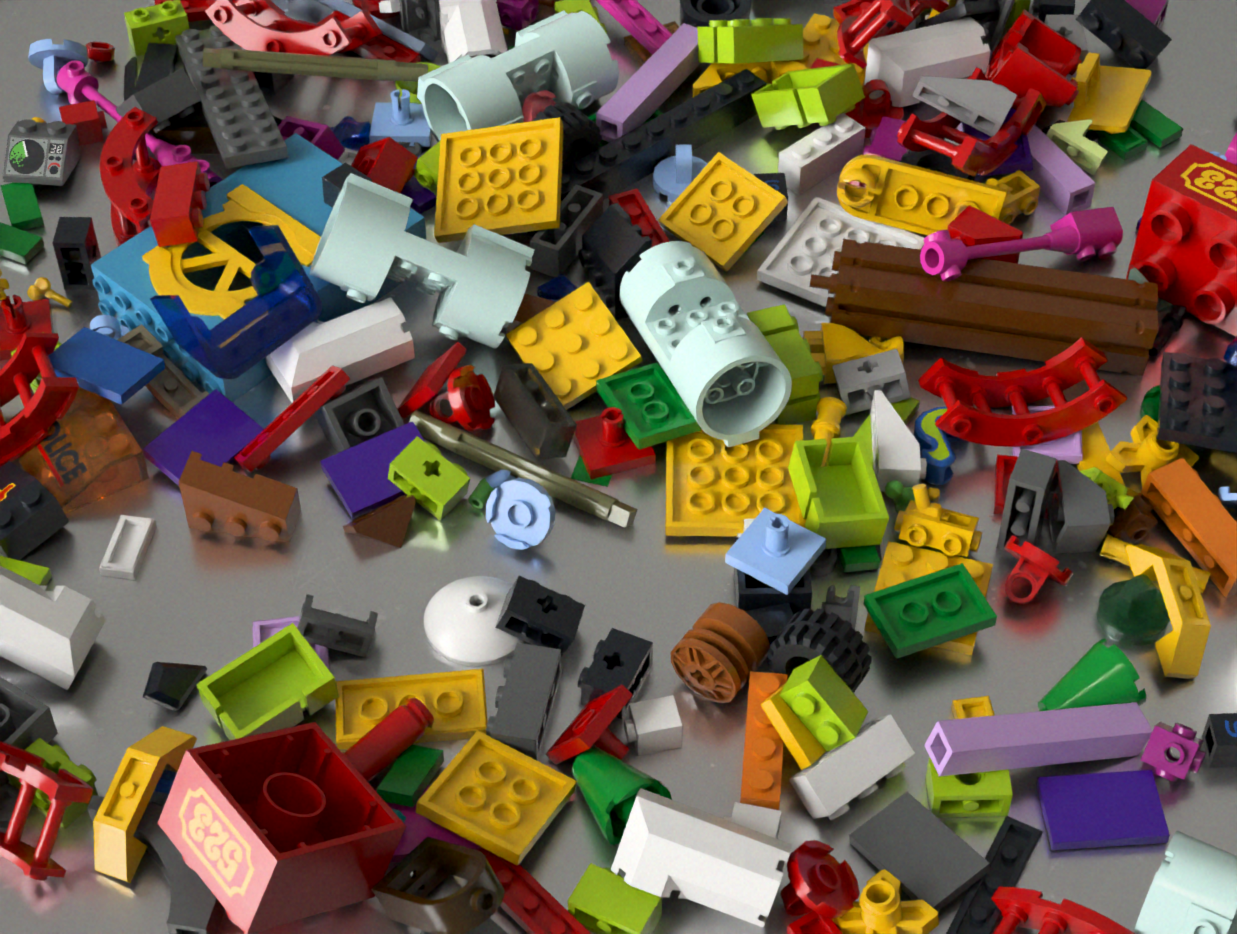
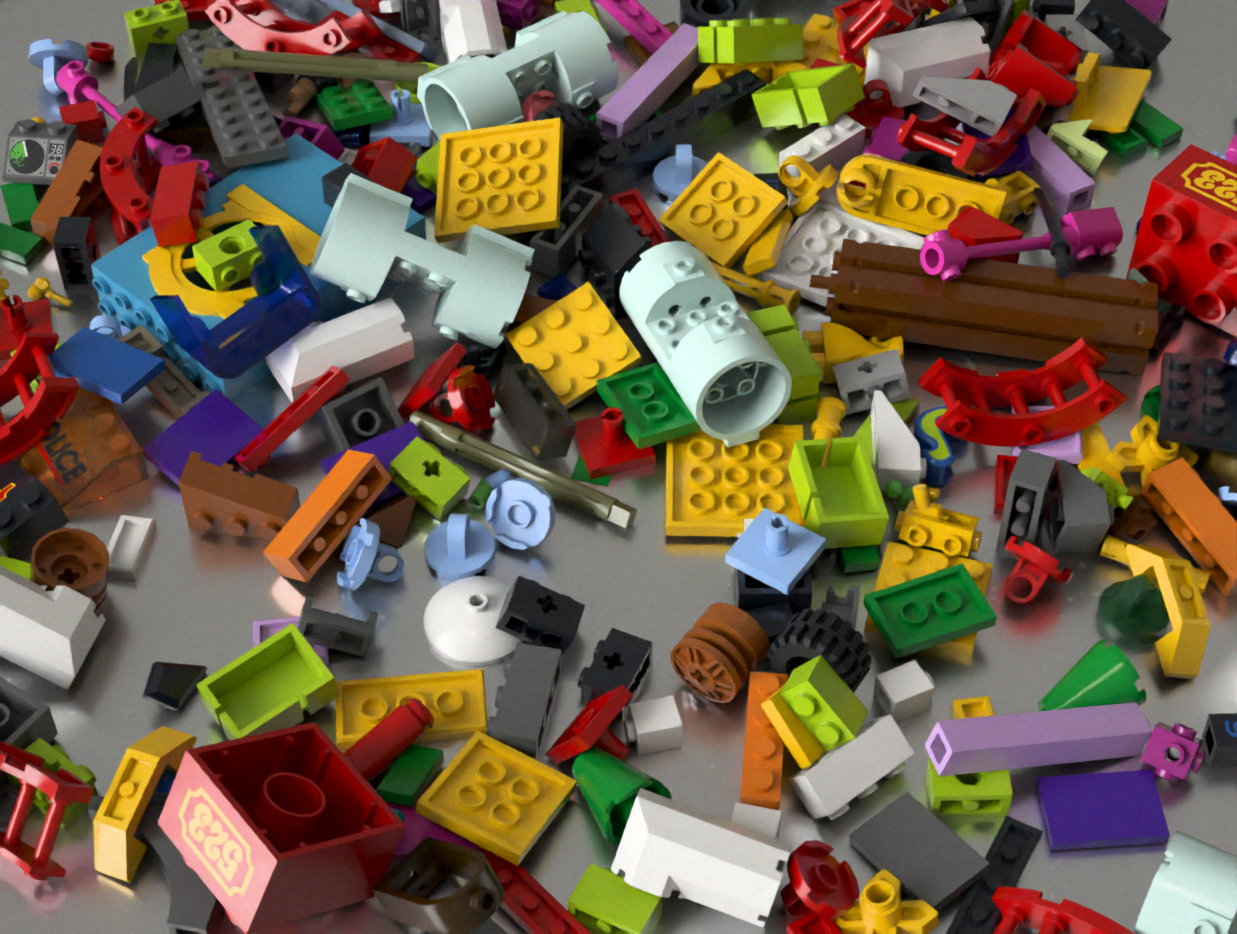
(73, 192): none -> dark orange wedge
(73, 560): none -> dark orange wheel
(227, 256): none -> lime brick
(309, 85): none -> medium nougat piece
(327, 515): none -> orange brick
(353, 105): none -> green plate
(362, 554): none -> light blue tile
(459, 548): none -> light blue tile
(482, 359): none -> black piece
(767, 290): none -> yellow pin
(768, 245): none -> yellow tile
(808, 185): none -> yellow tile
(904, 691): none -> white brick
(1060, 247): none -> black sword

